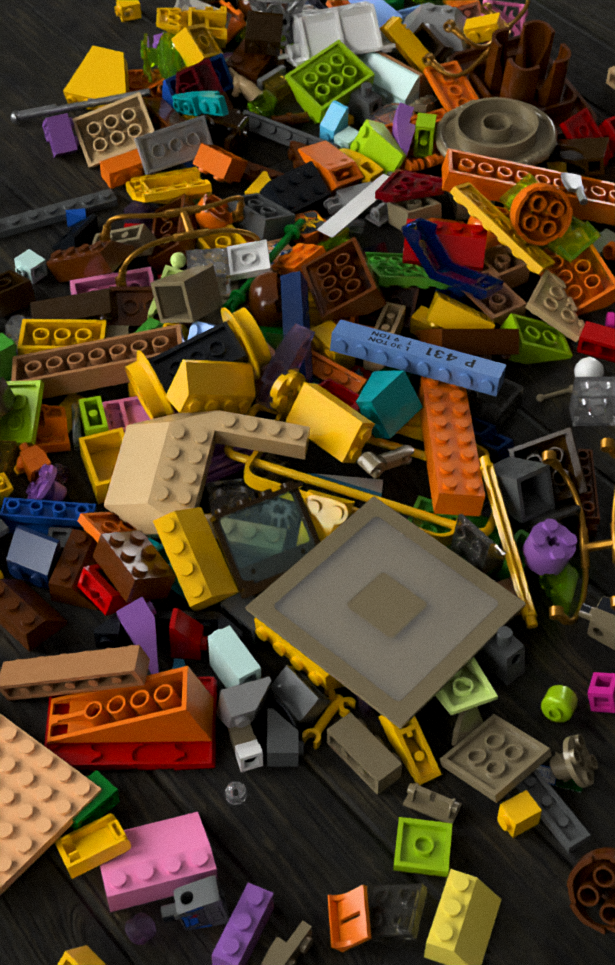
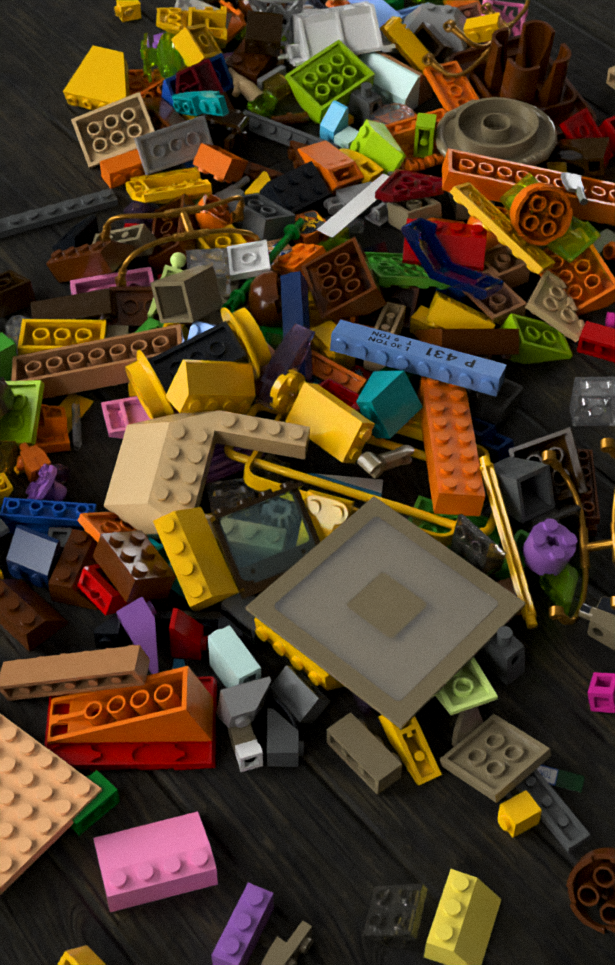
(18, 116): flat silver bar -> none
(31, 266): light aqua brick -> none
(60, 134): medium lavender brick -> none
(75, 216): blue slope -> none
(92, 845): yellow container -> none
(93, 415): lime brick -> none
(100, 457): yellow piece -> none
(140, 928): clear purple wheel -> none
(198, 905): dark grey torso -> none
(234, 189): none -> light grey piece
(241, 792): clear hinge -> none
(337, 703): yellow bar -> none
(343, 907): orange piece -> none
(402, 129): medium lavender slope -> none
(423, 847): lime plate -> none
(425, 104): dark tan plate -> none
(431, 803): dark tan hinge -> none
(540, 397): dark tan hinge -> none
(560, 702): lime head -> none
(574, 762): dark tan plate -> none
(589, 368): white piece -> none

